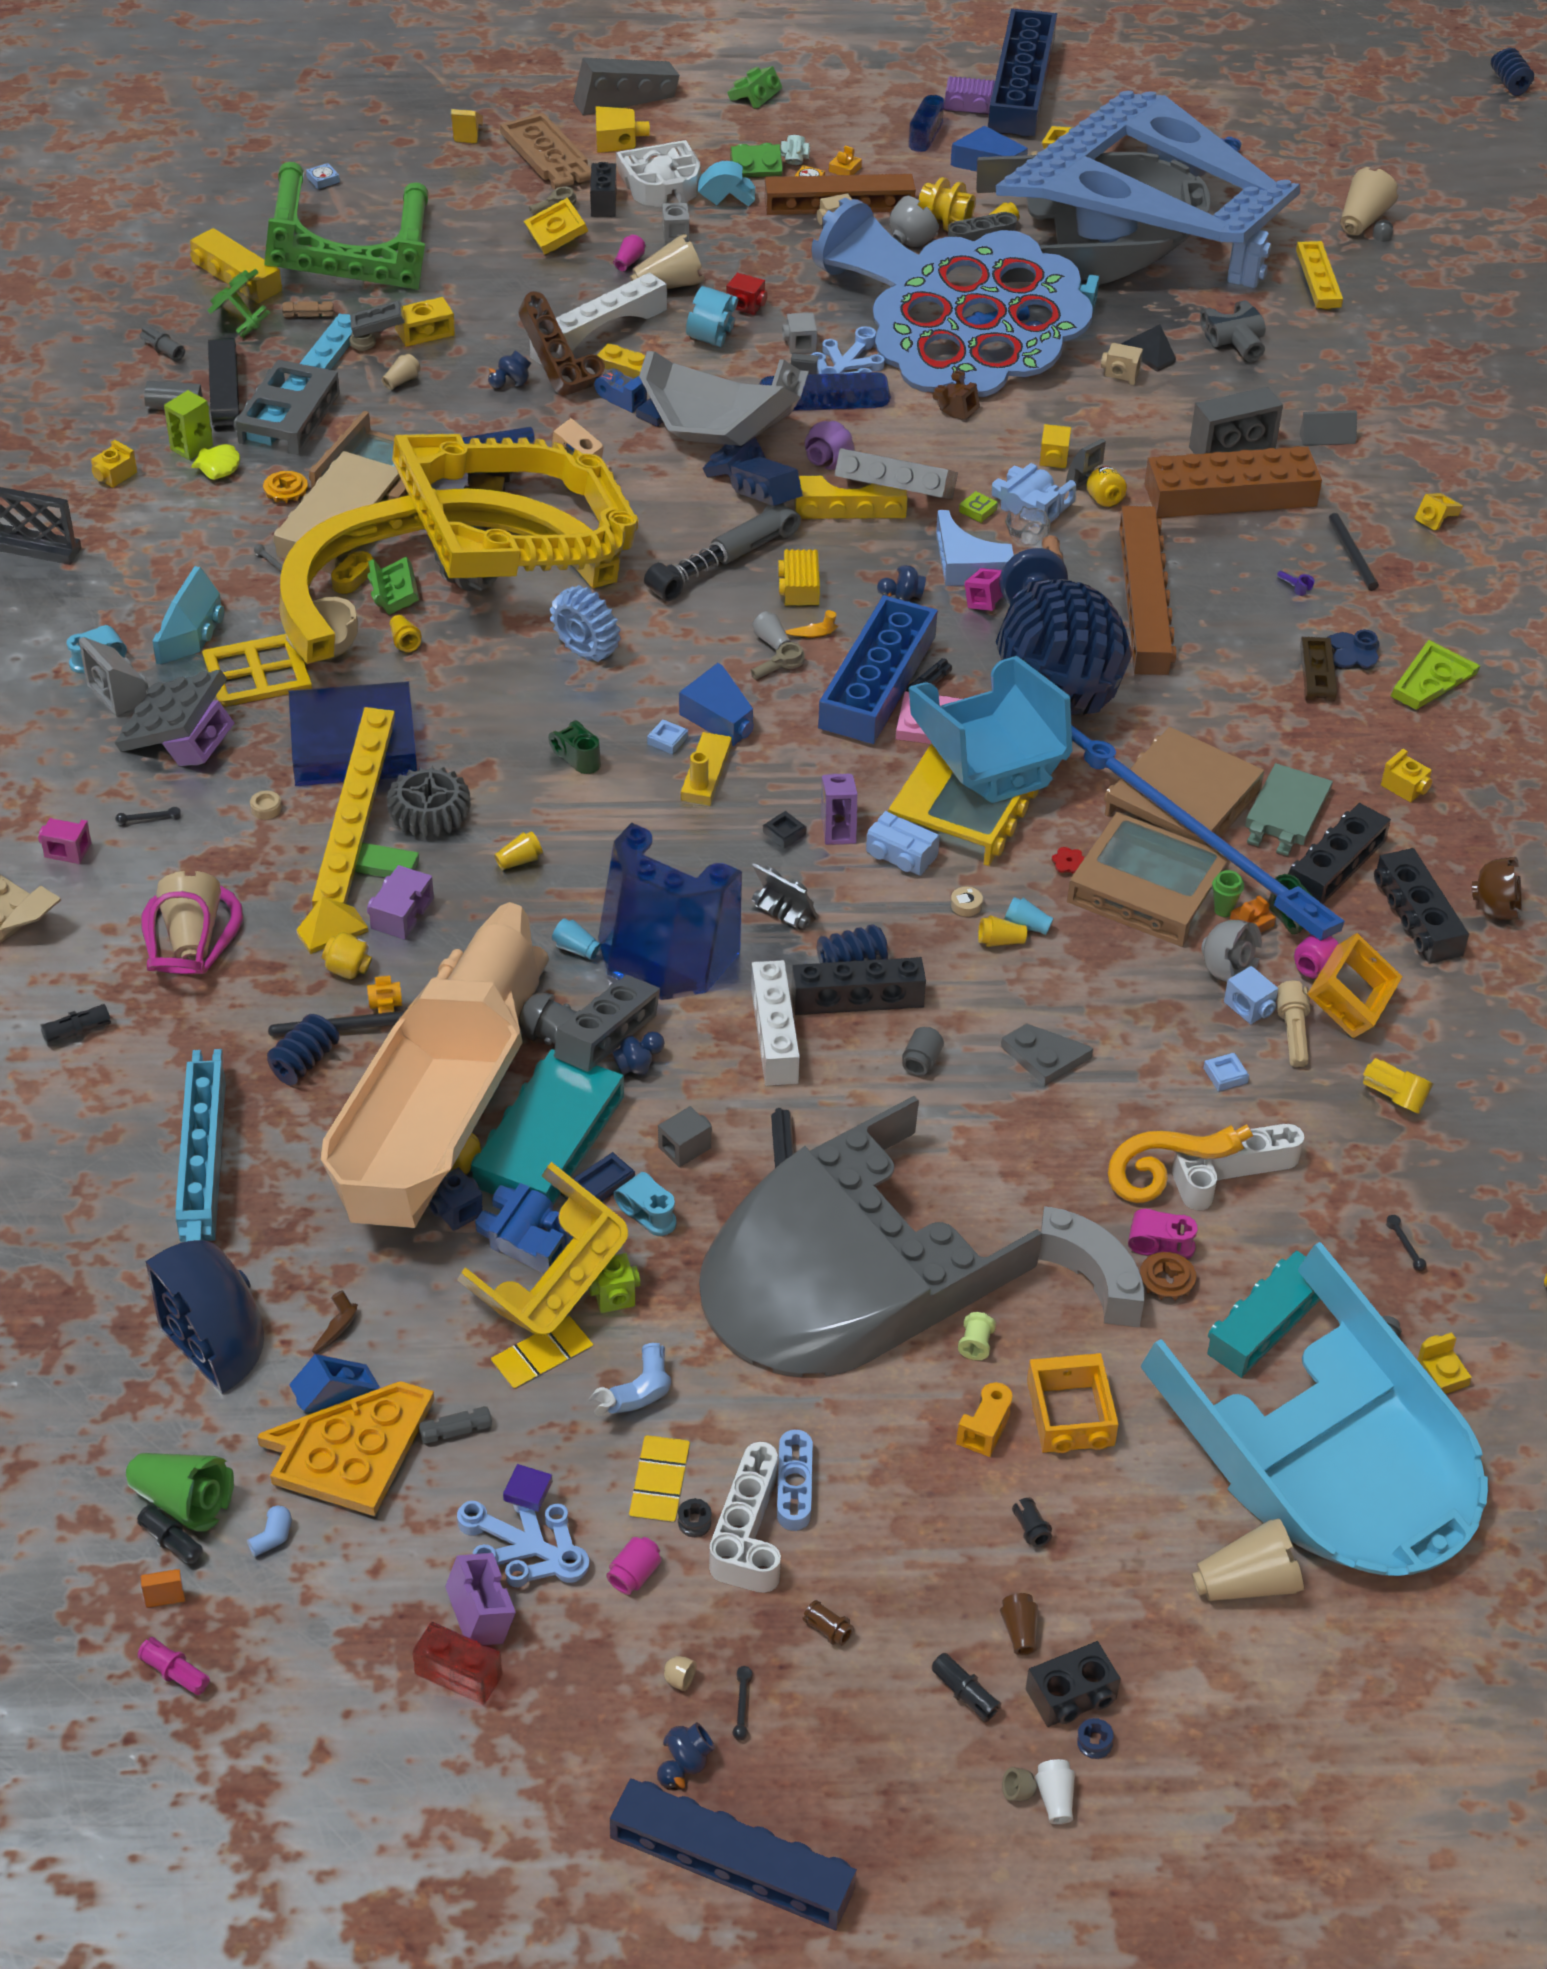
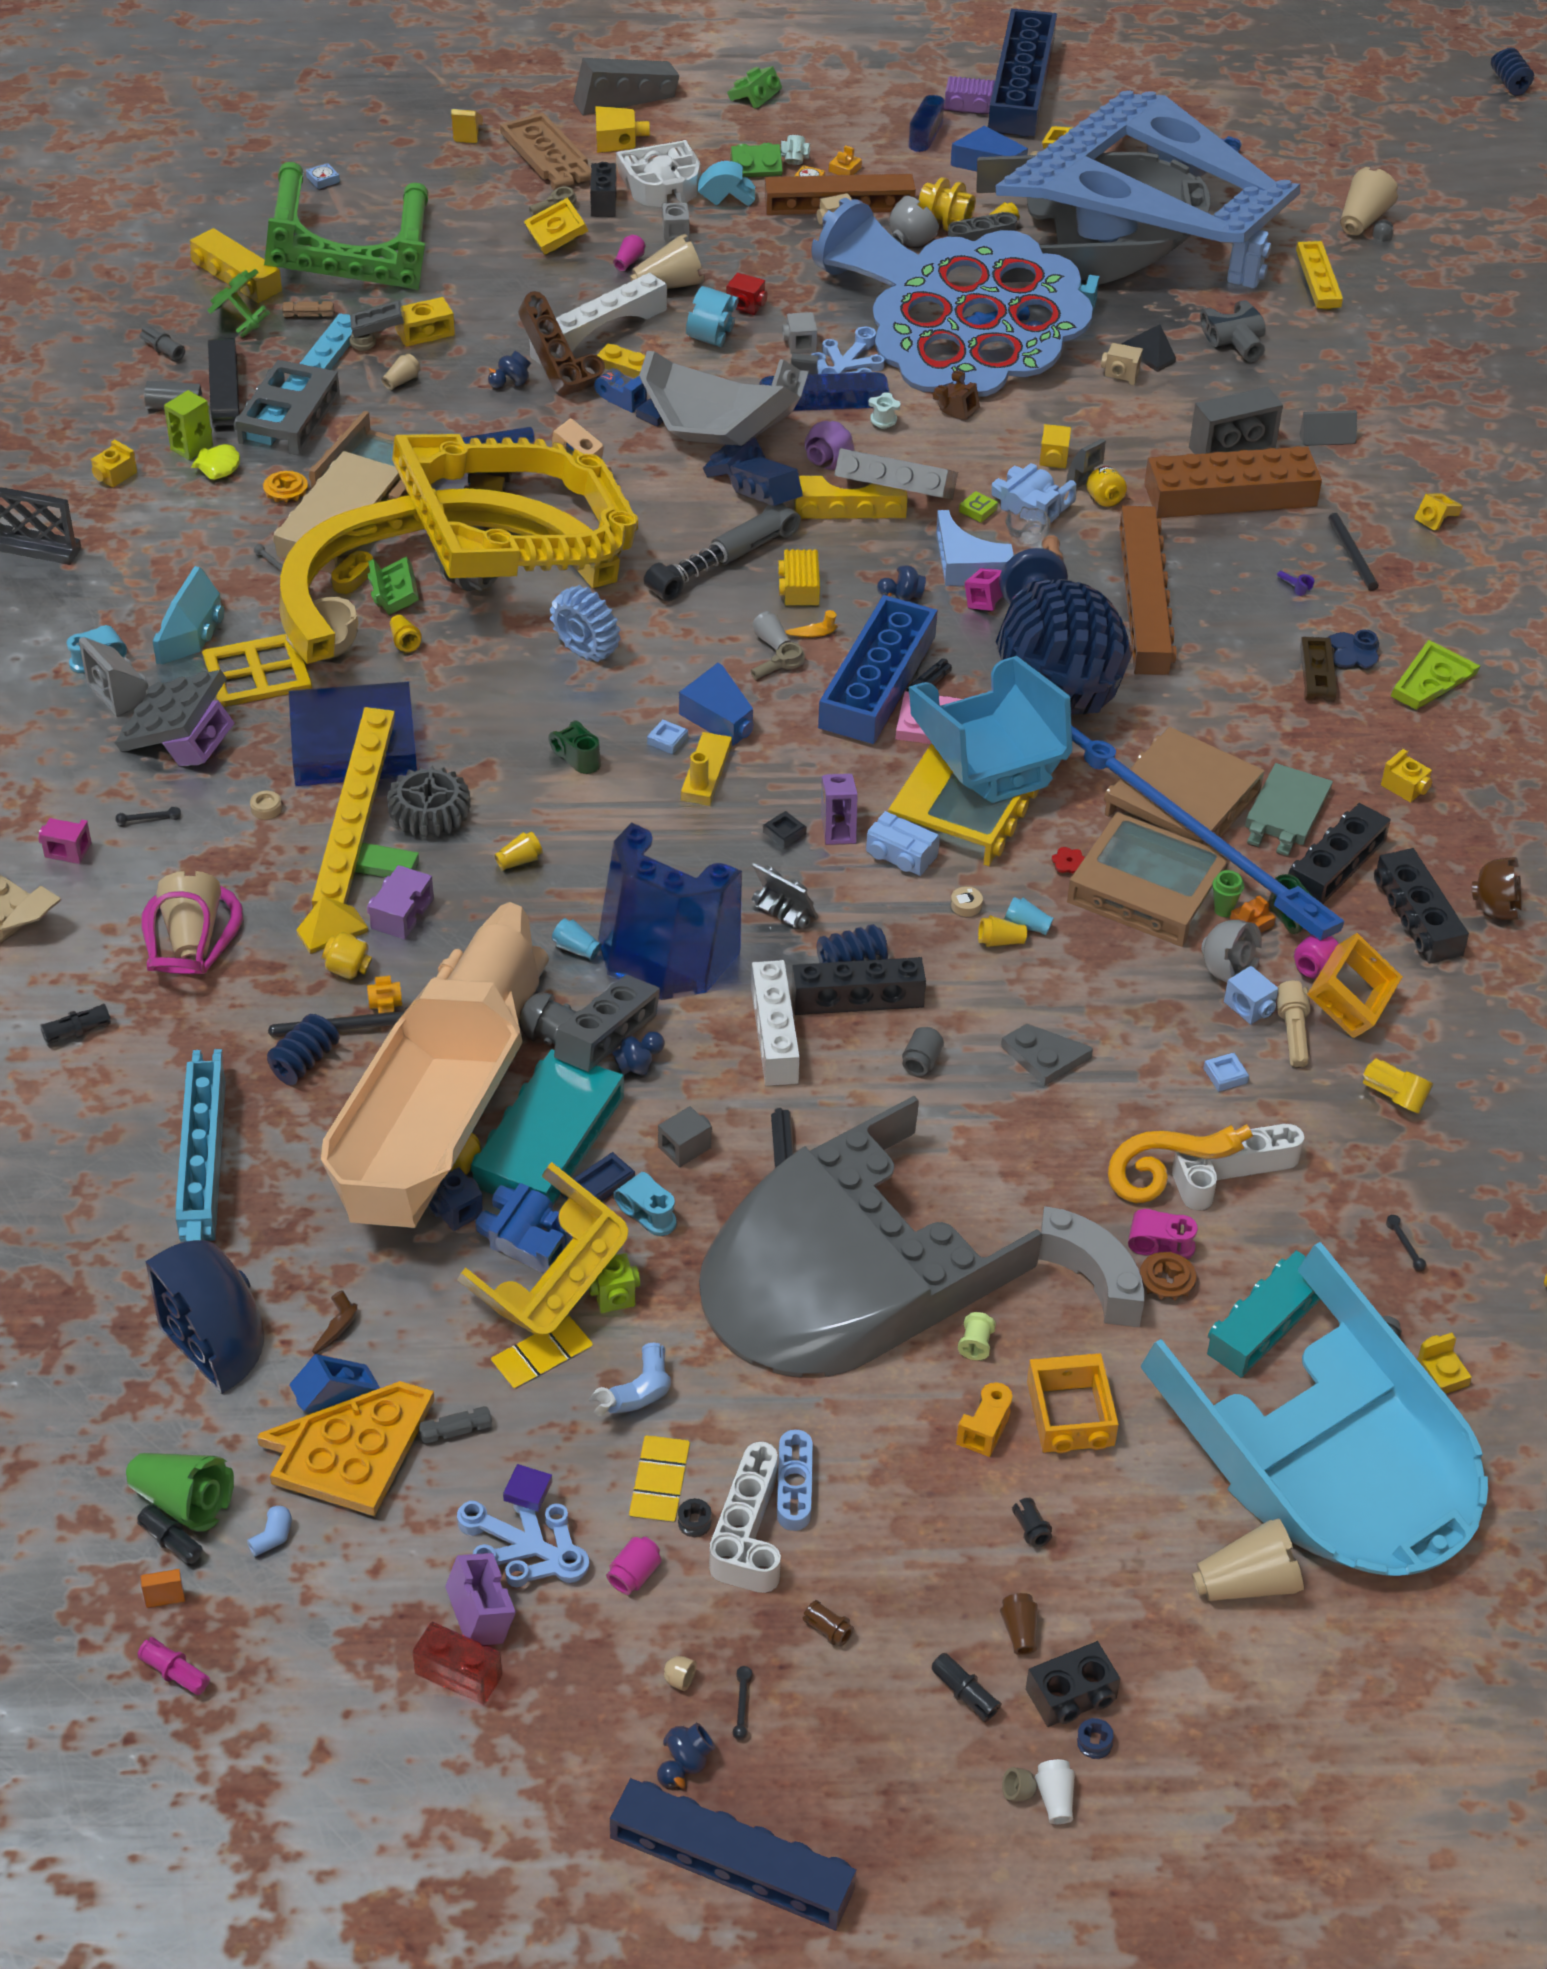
(884, 410): none -> light aqua brick

